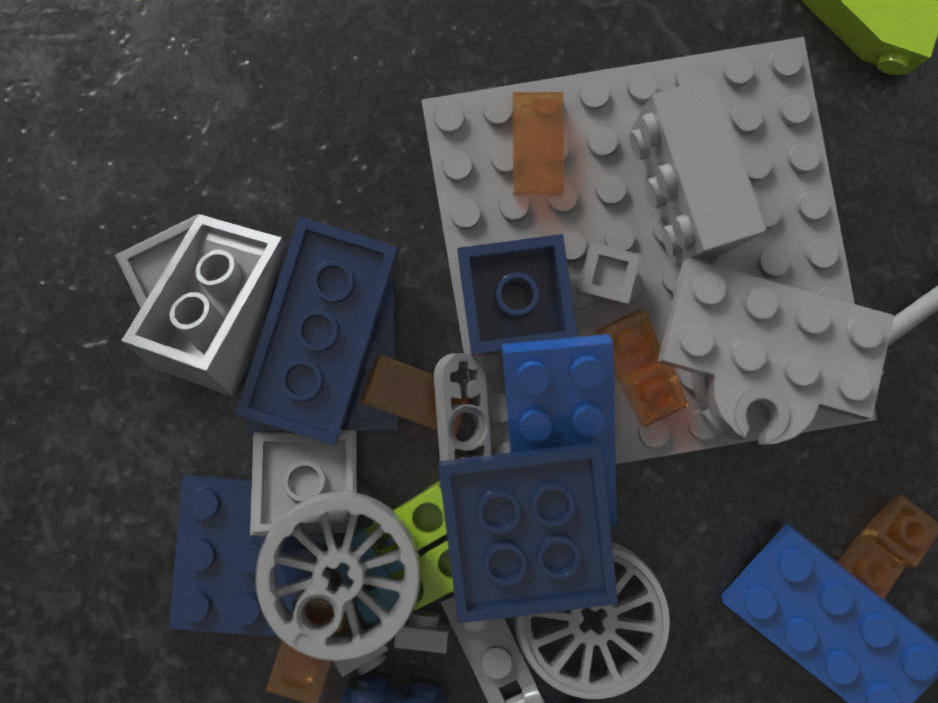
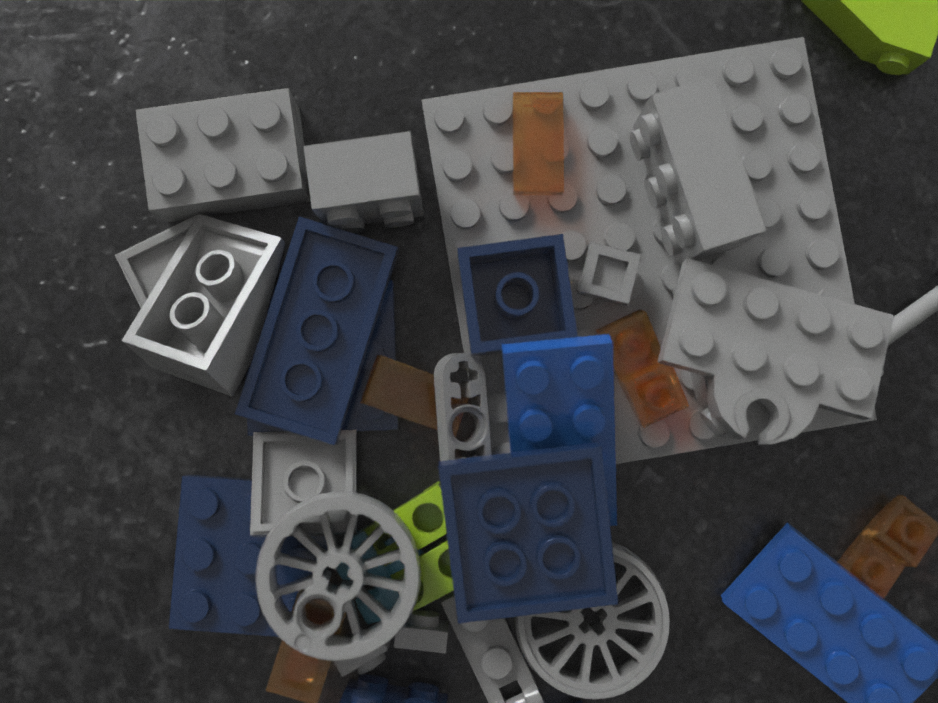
(223, 155): none -> light grey brick
(364, 182): none -> light grey brick

